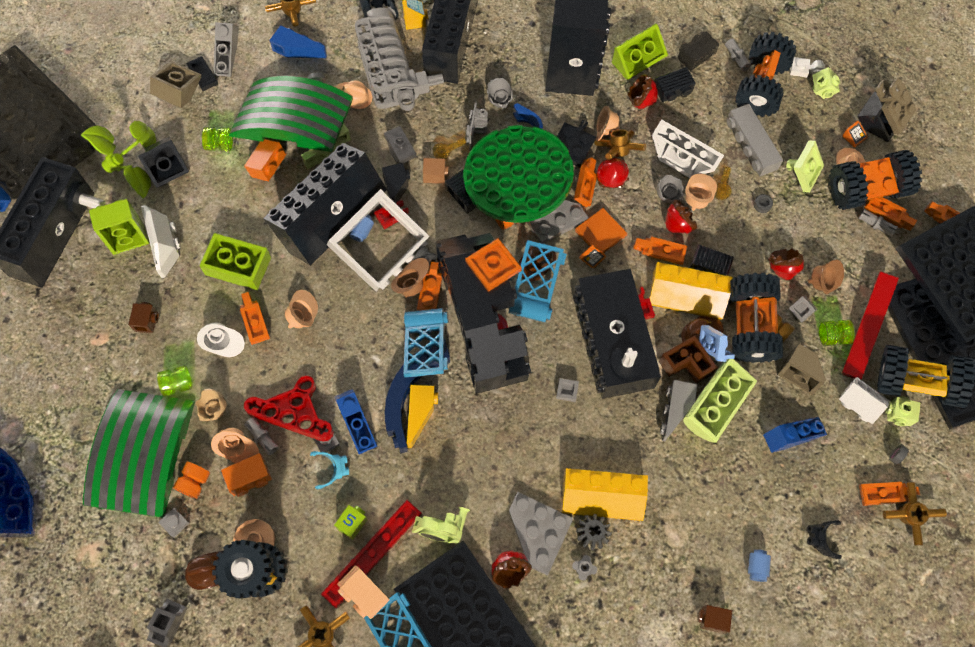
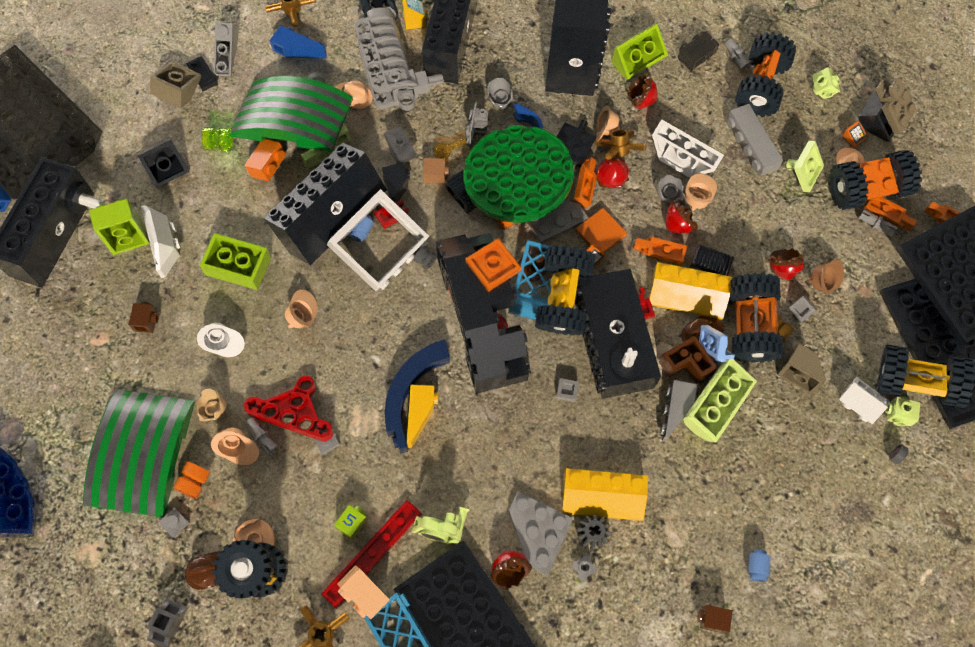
(103, 141): lime plant -> none
(176, 380): clear neon green wheel -> none
(246, 475): orange brick -> none
(253, 320): orange hinge -> none
(339, 467): medium azure helmet -> none
(355, 421): blue slope -> none
(410, 279): medium nougat piece -> none
(424, 323): dark azure piece -> none
(431, 289): orange hinge -> none
(566, 265): none -> black plate
(674, 84): black brick -> none
(723, 189): clear yellow plate -> none
(763, 203): dark grey tile -> none
(794, 434): blue slope -> none
(802, 67): white plate -> none
(817, 538): black helmet -> none
(839, 332): clear neon green wheel -> none
(870, 326): red tile -> none
(884, 493): orange hinge -> none
(921, 512): pearl gold bar -> none

